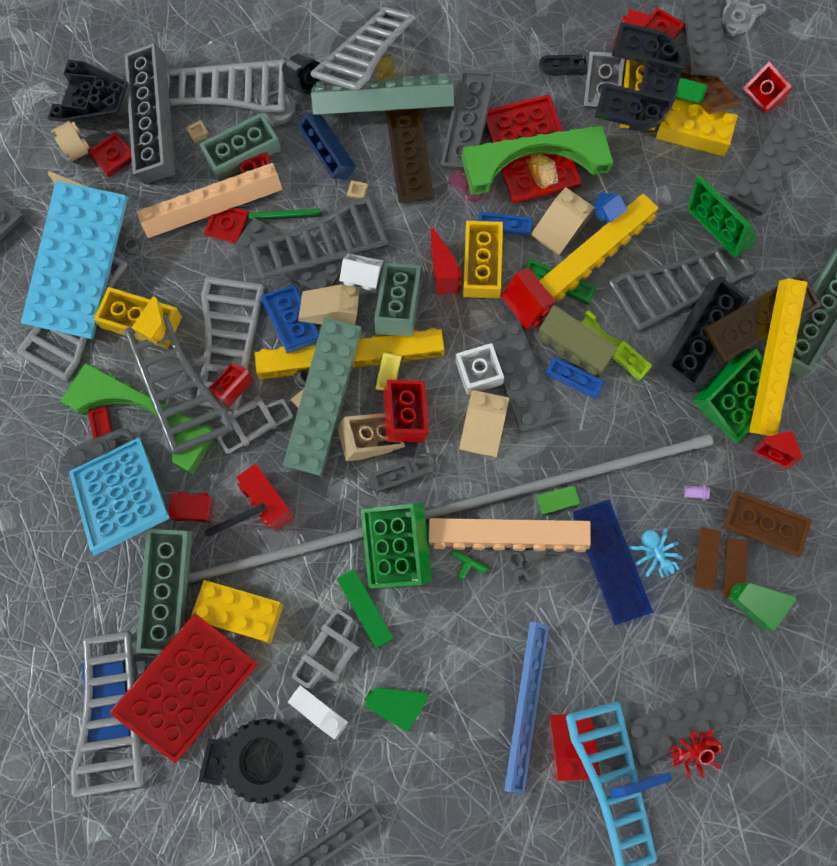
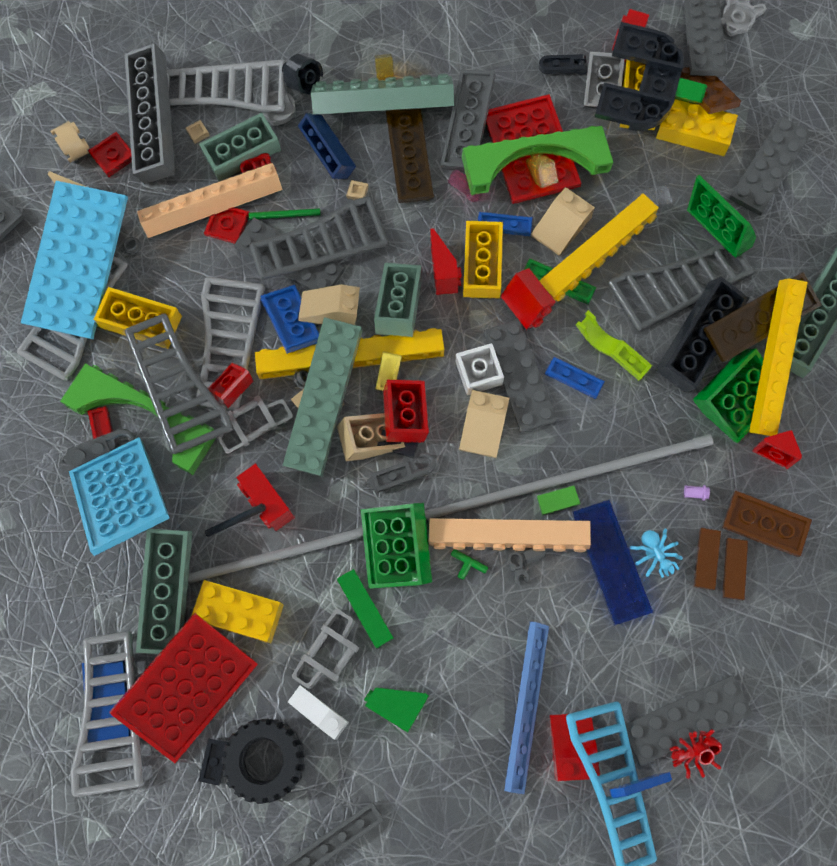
(88, 94): black wedge -> none
(151, 322): yellow slope -> none
(191, 507): red brick -> none
(361, 271): white brick -> none
(375, 55): light grey bar -> none
(576, 341): olive slope -> none
(609, 206): blue slope -> none
(665, 23): red tile -> none
(761, 604): green slope -> none
(768, 88): red slope -> none

